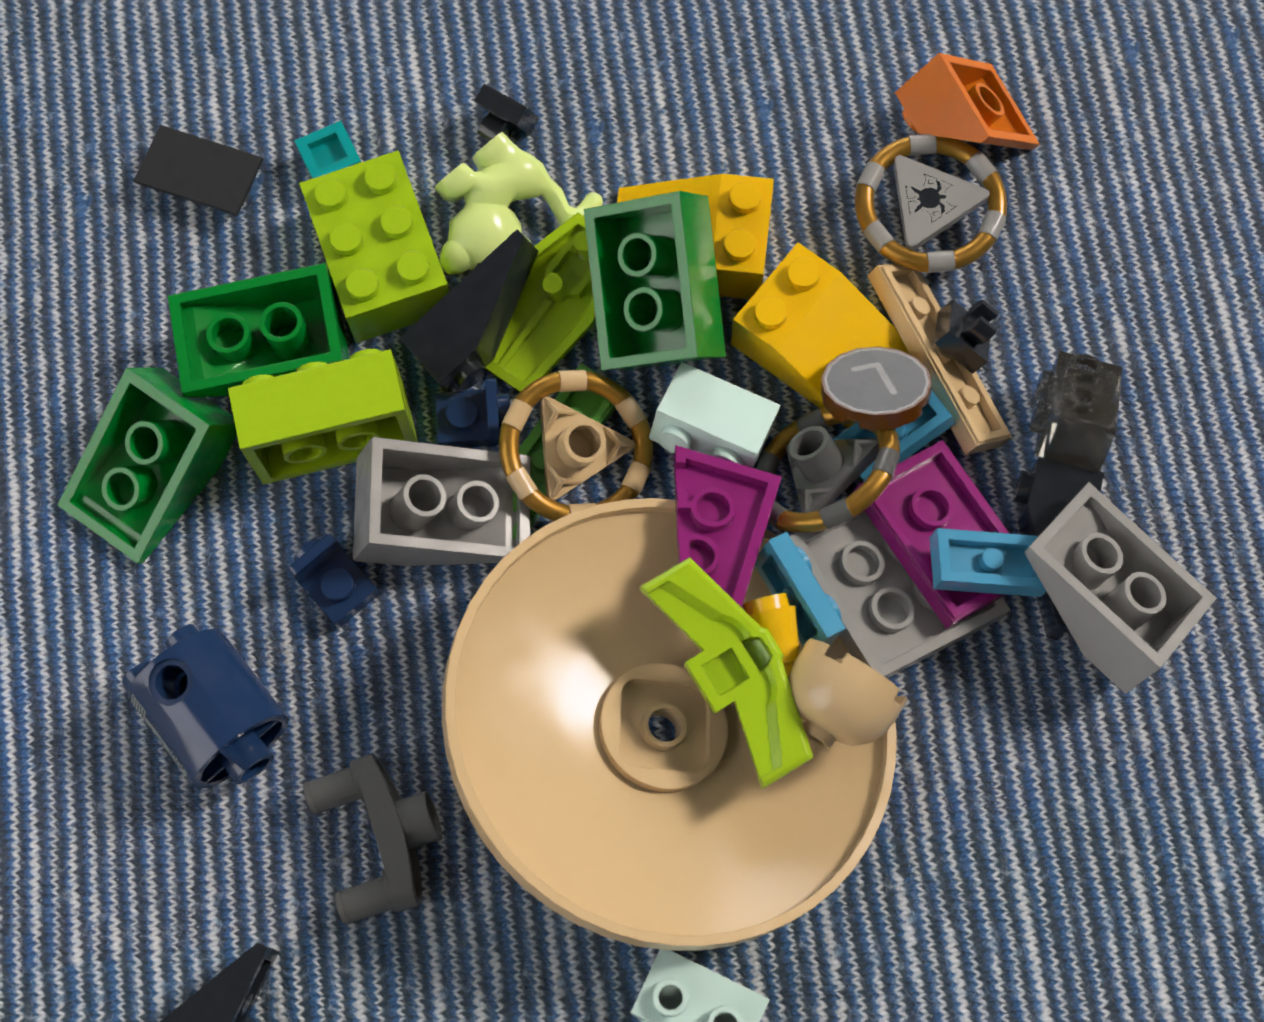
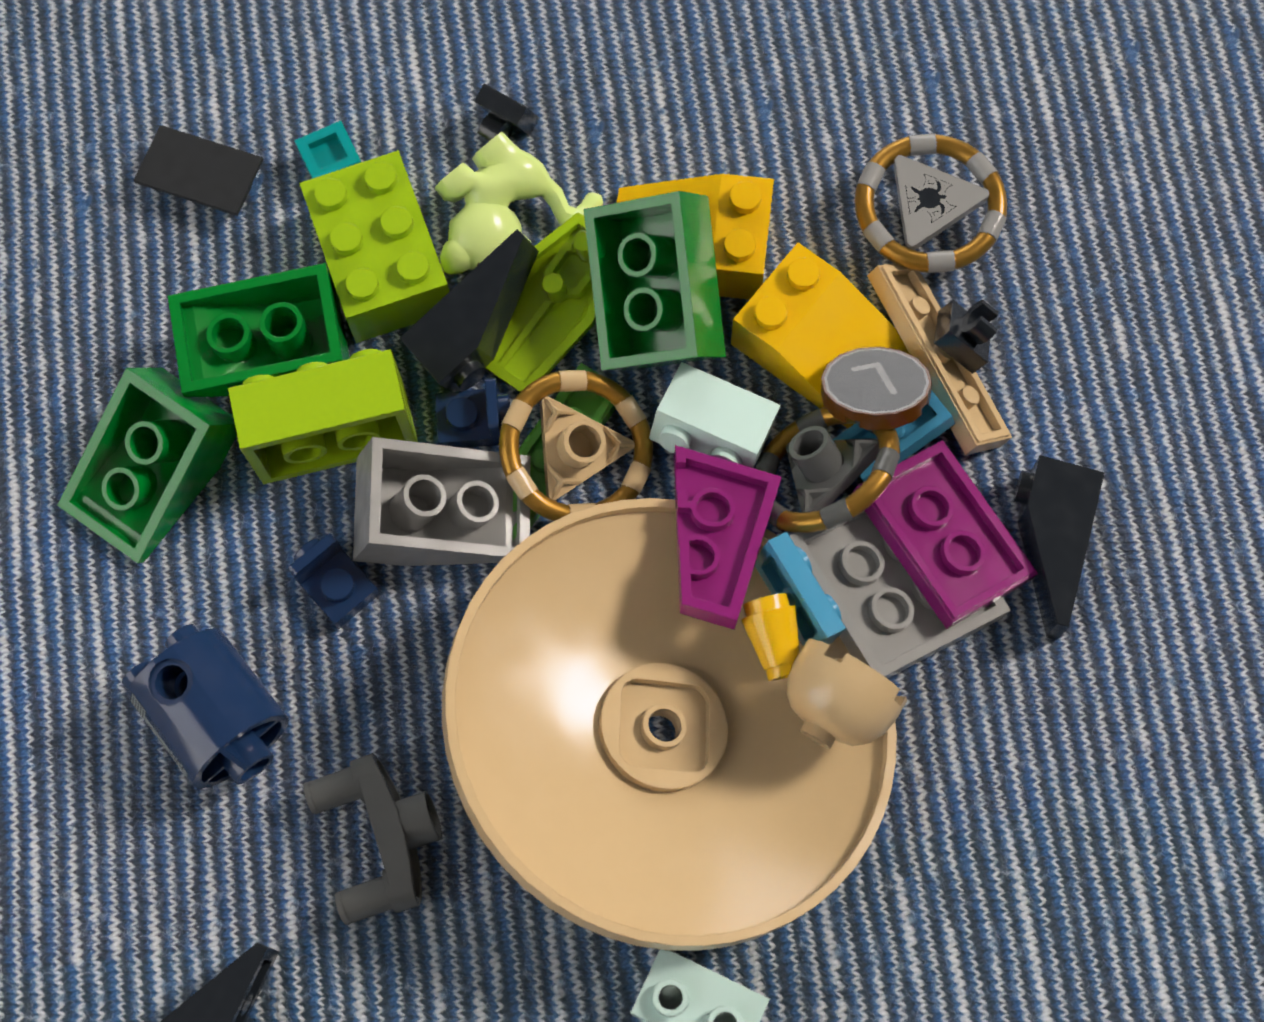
(736, 667): lime plate -> none
(964, 102): orange slope -> none
(983, 563): dark azure plate -> none
(1076, 410): clear smoke brick -> none
(1116, 588): light grey slope -> none

